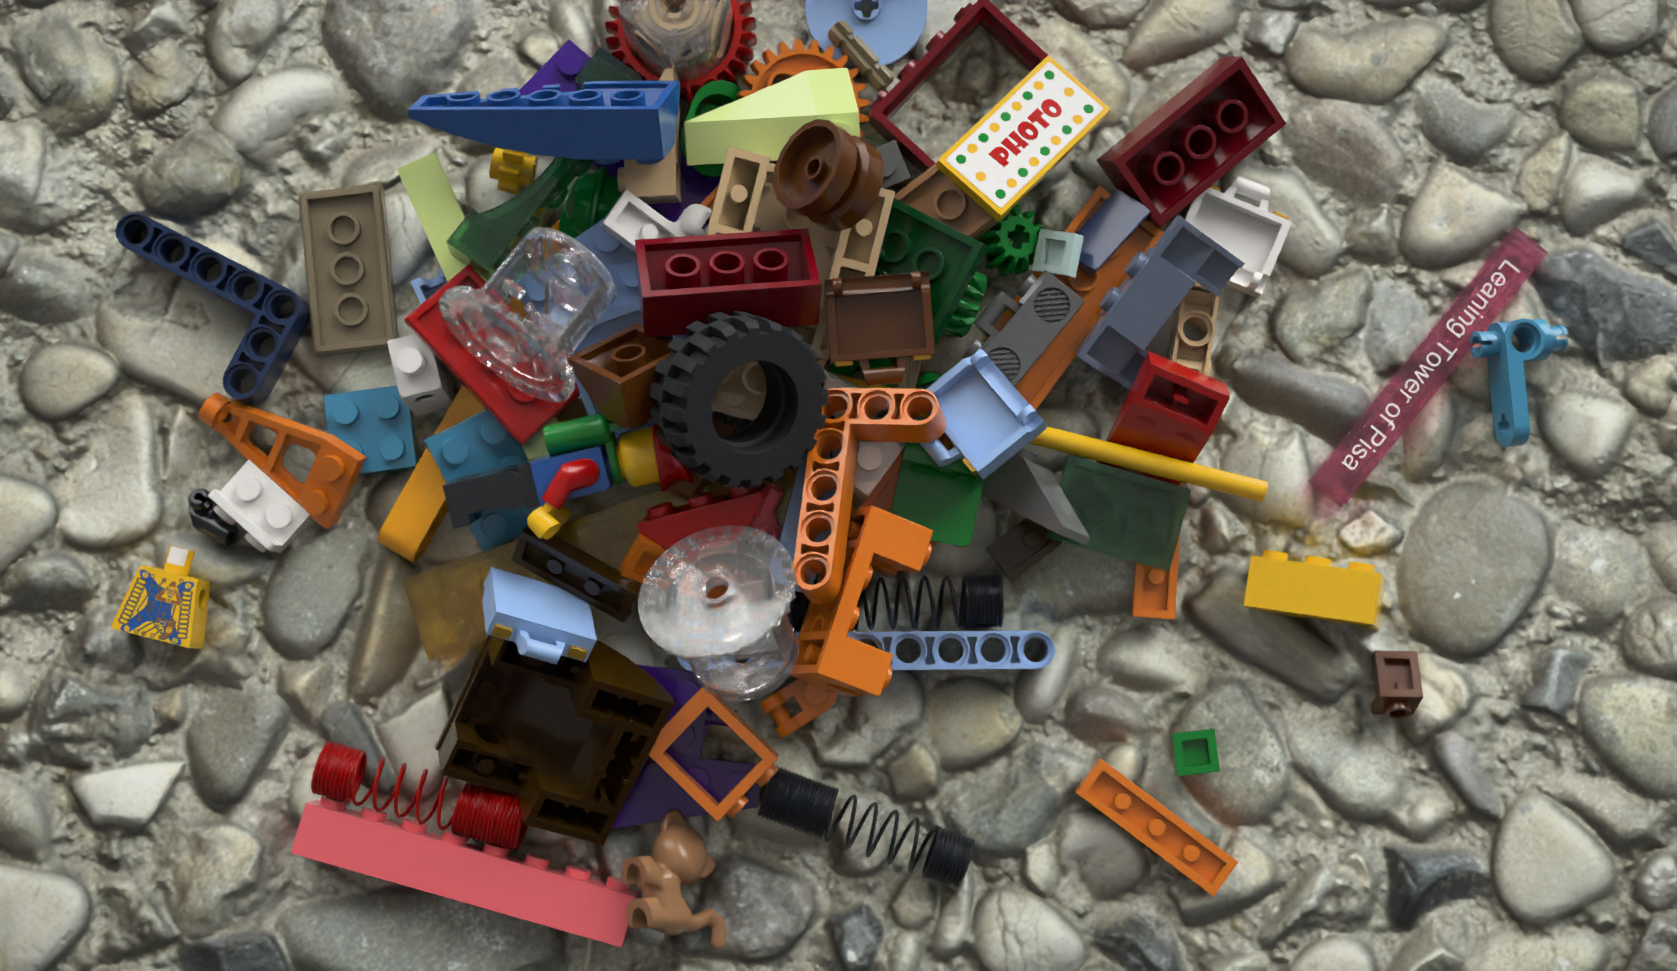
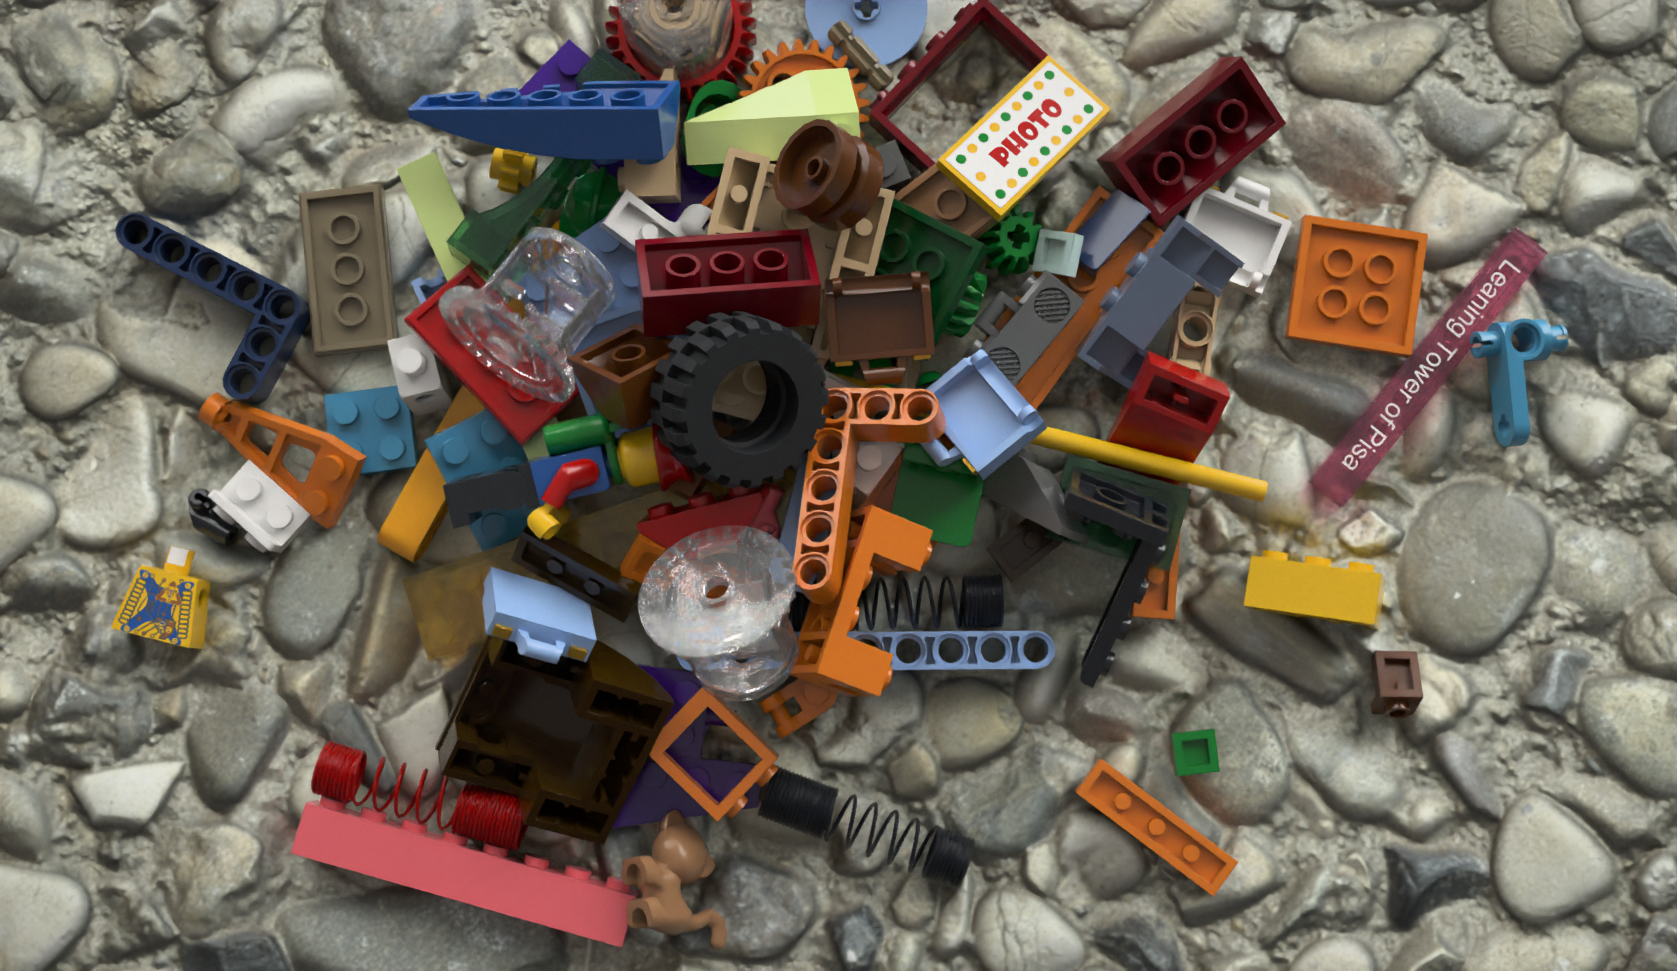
(1128, 516): none -> black bracket
(1356, 286): none -> orange plate

